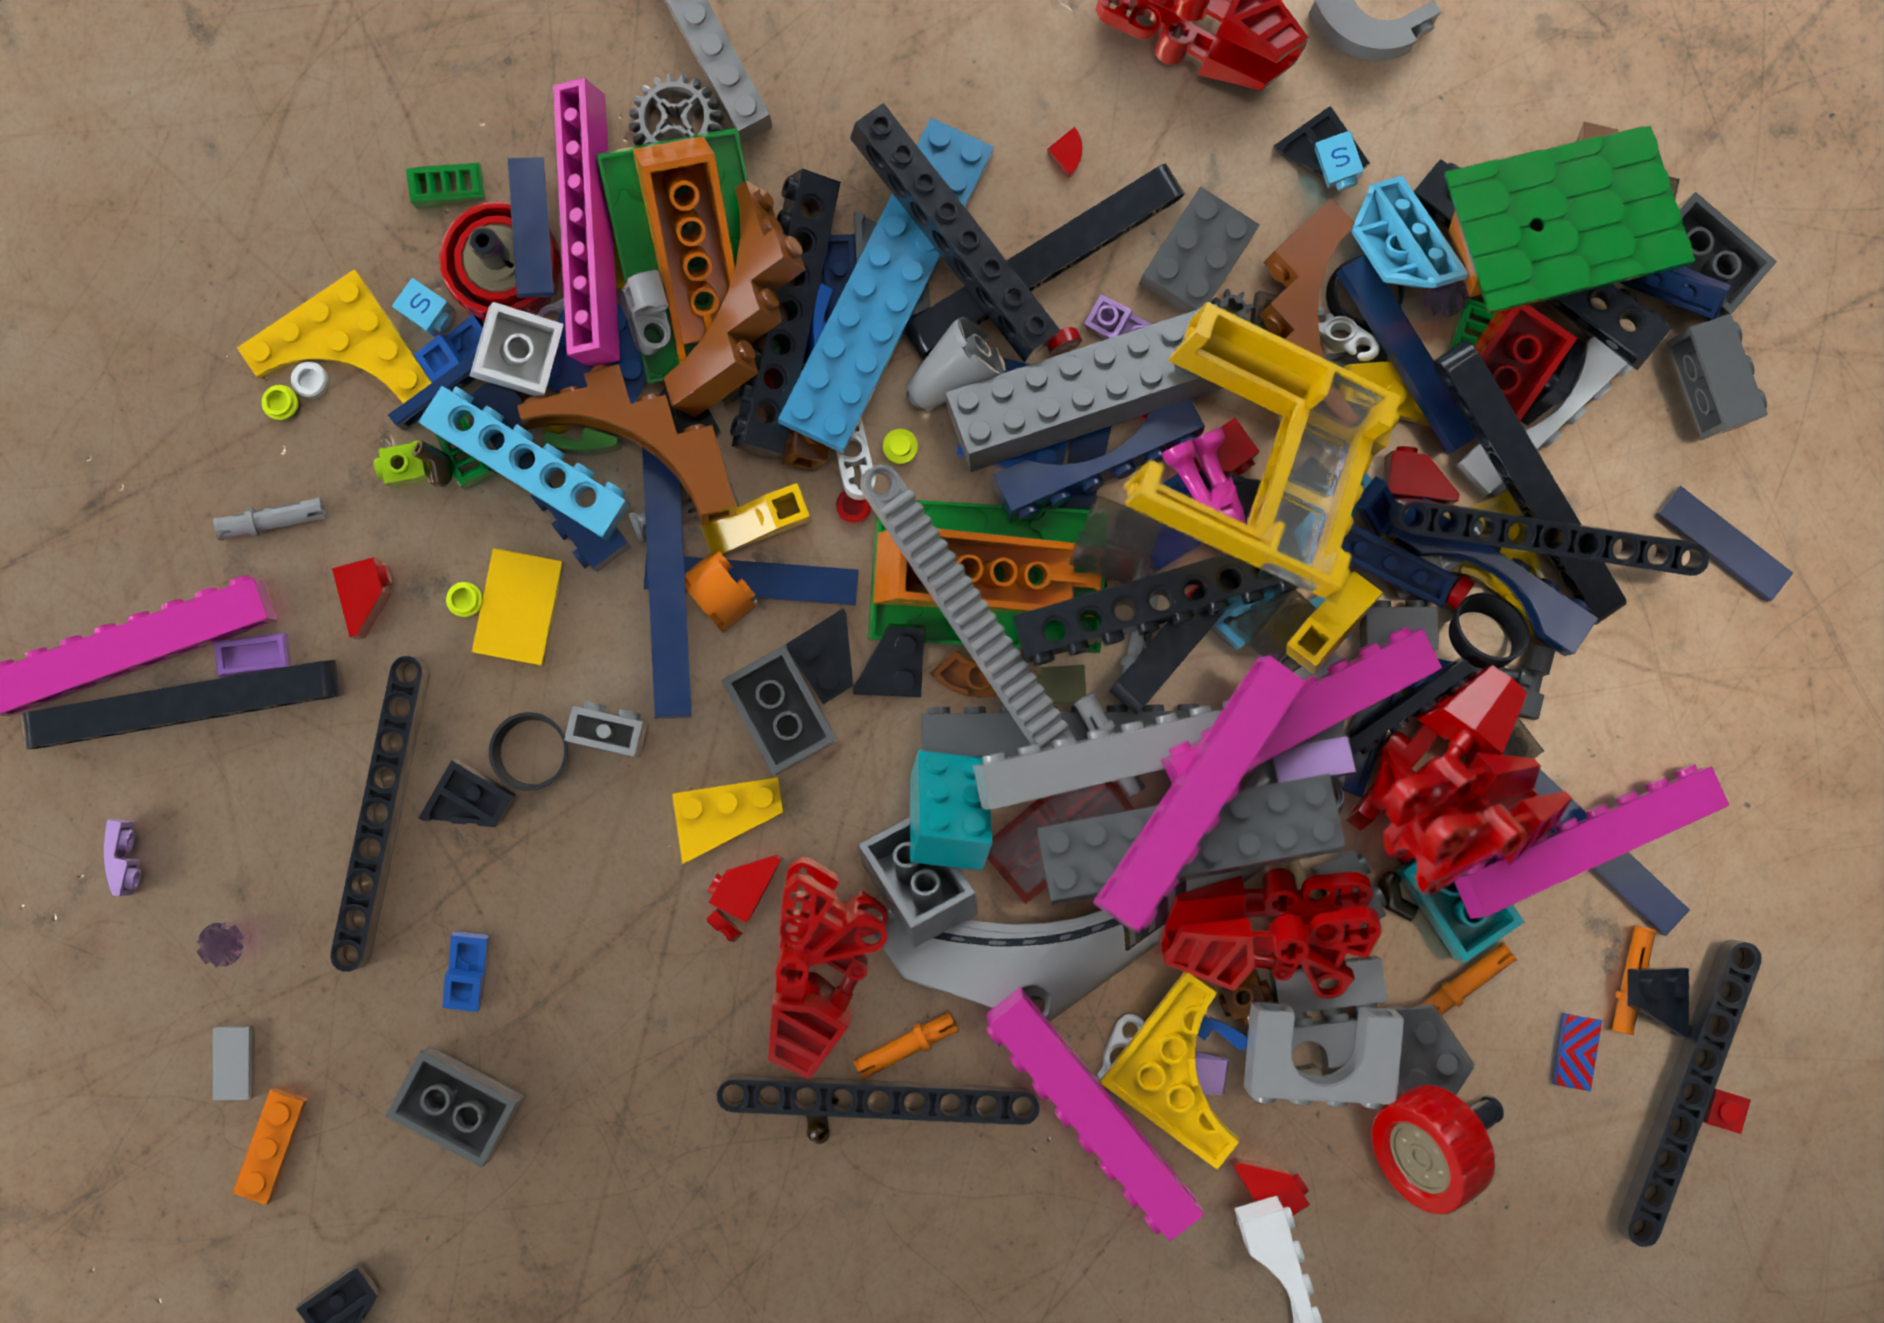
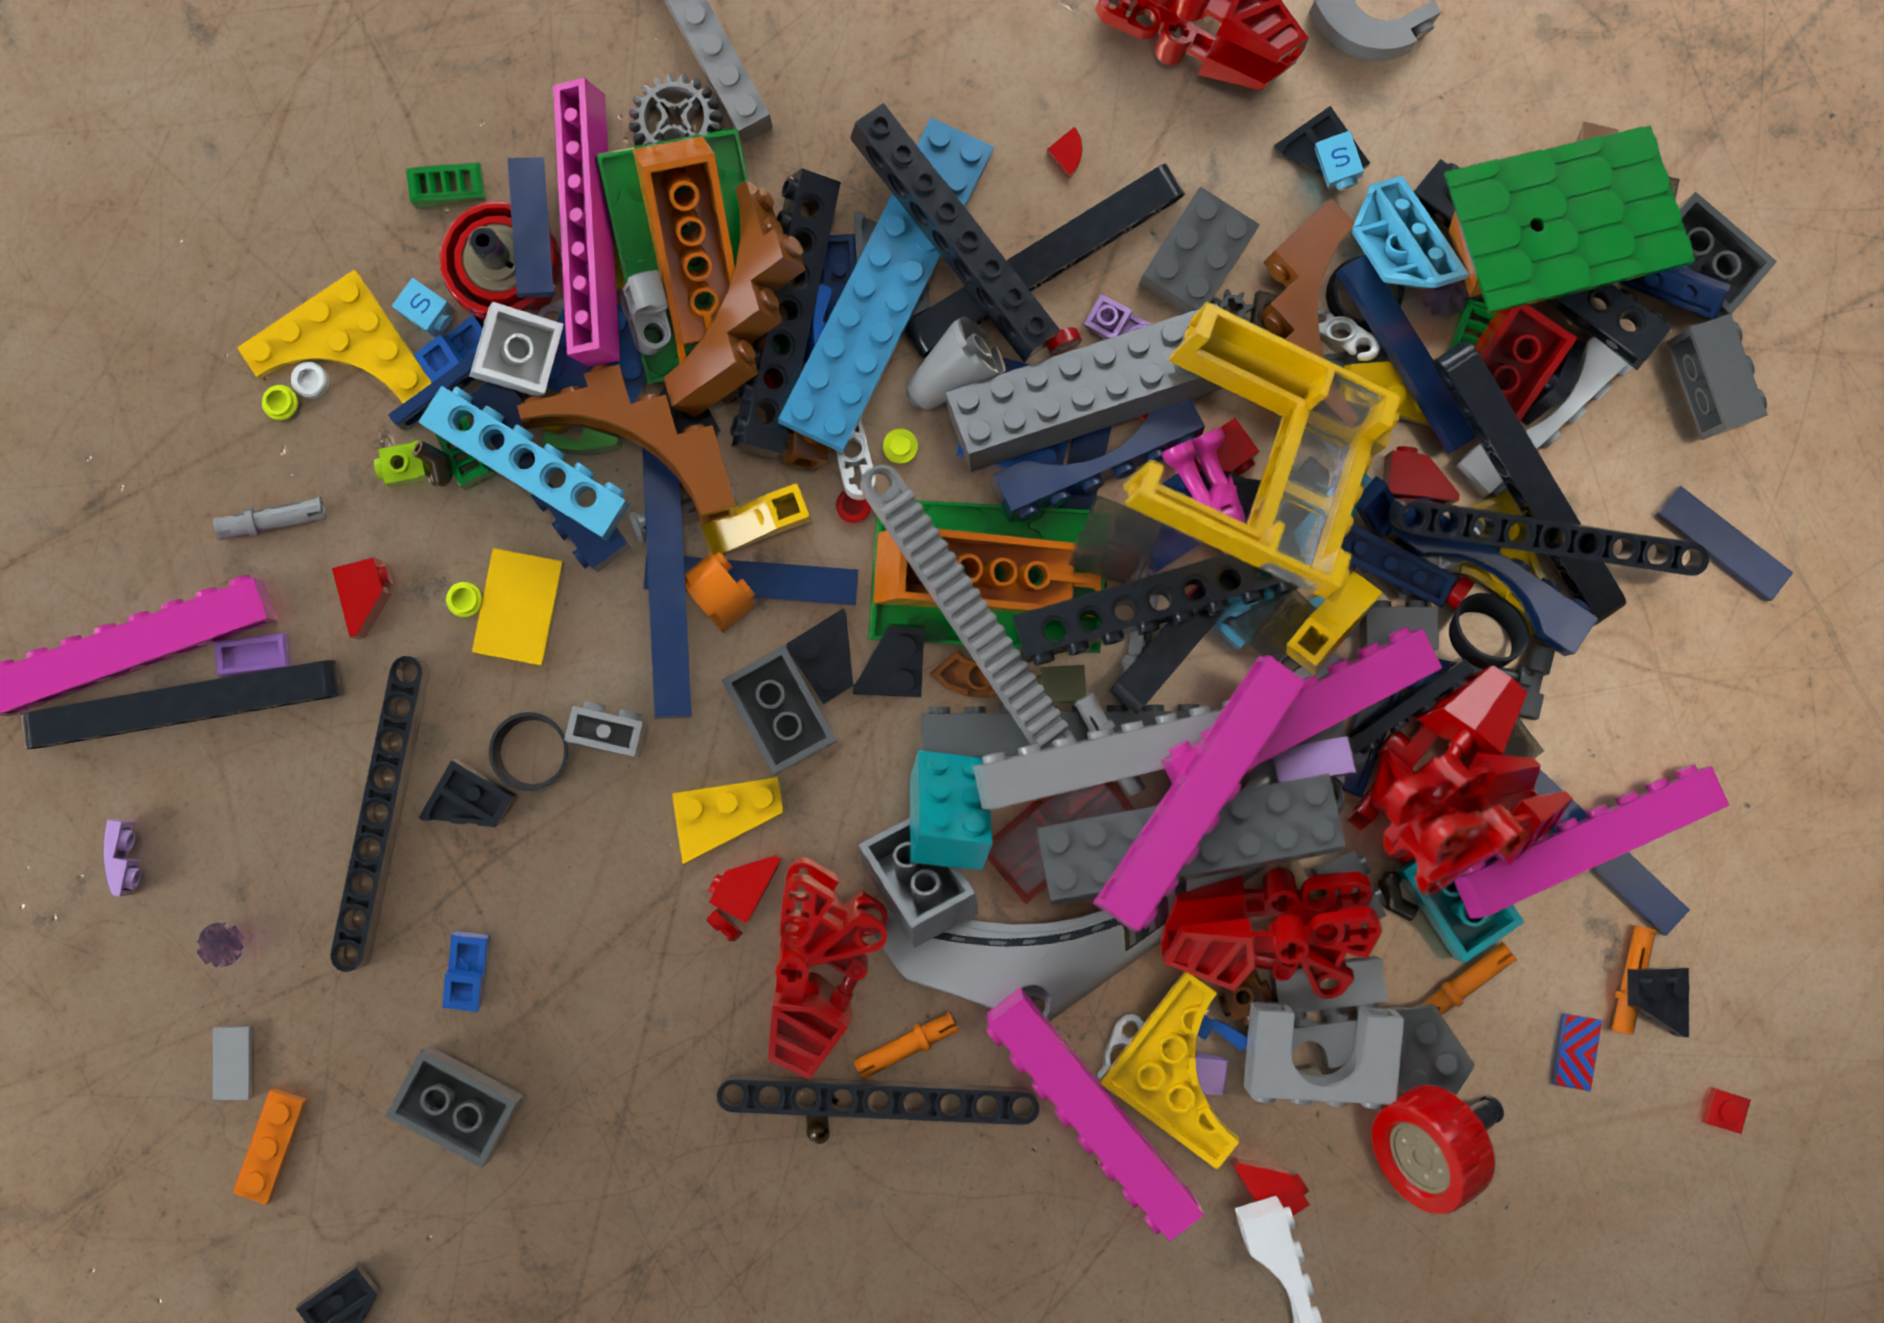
(1673, 1101): black beam -> none

